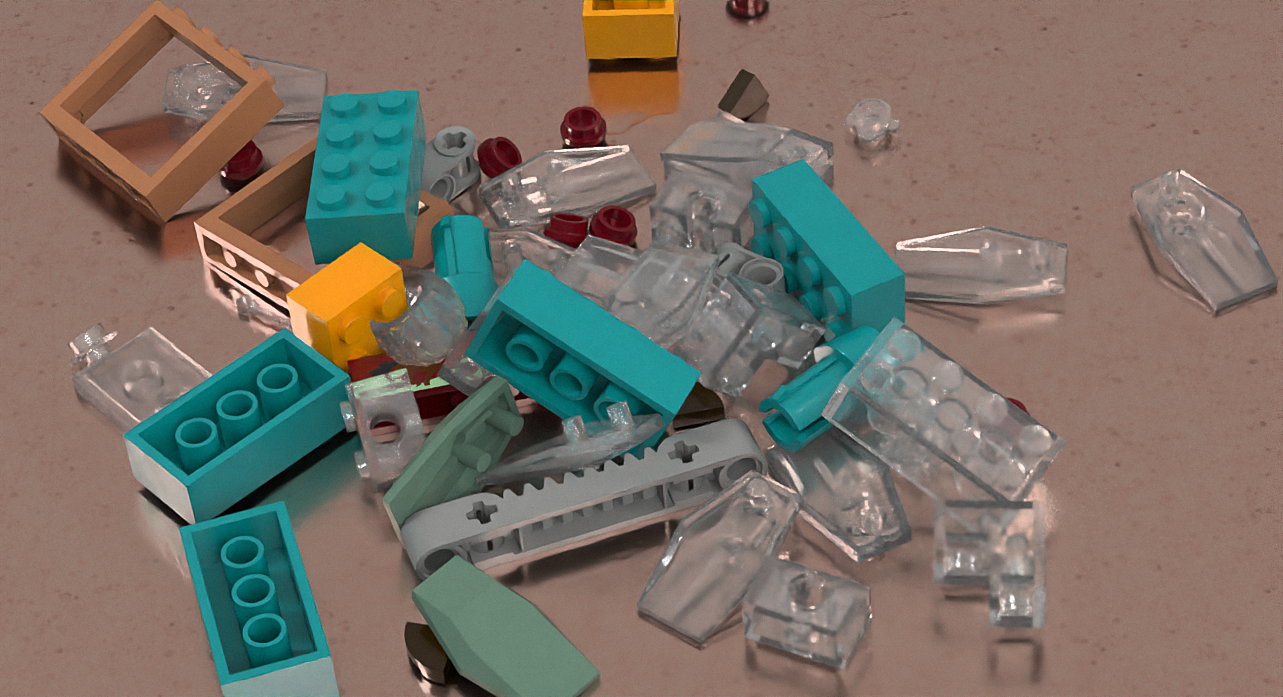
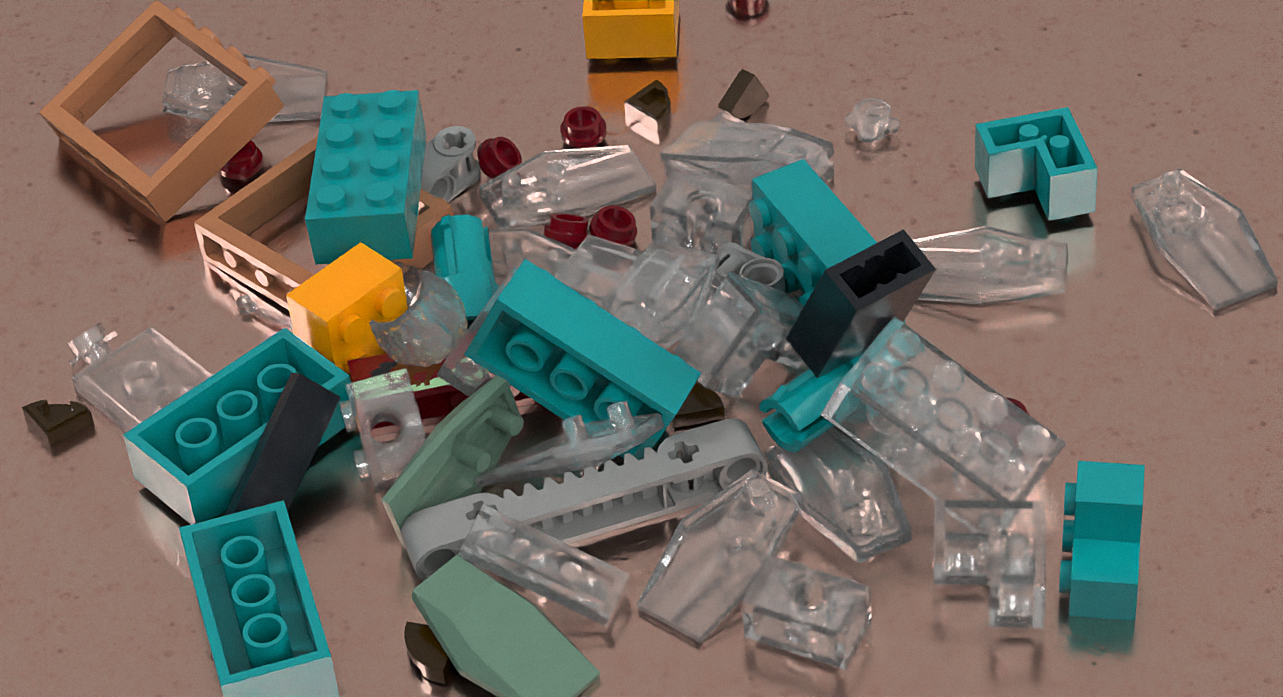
(57, 421): none -> dark brown tile
(285, 445): none -> black tile
(543, 564): none -> clear plate
(650, 106): none -> dark brown tile
(859, 301): none -> black brick
(1041, 155): none -> teal brick
(1103, 540): none -> teal brick

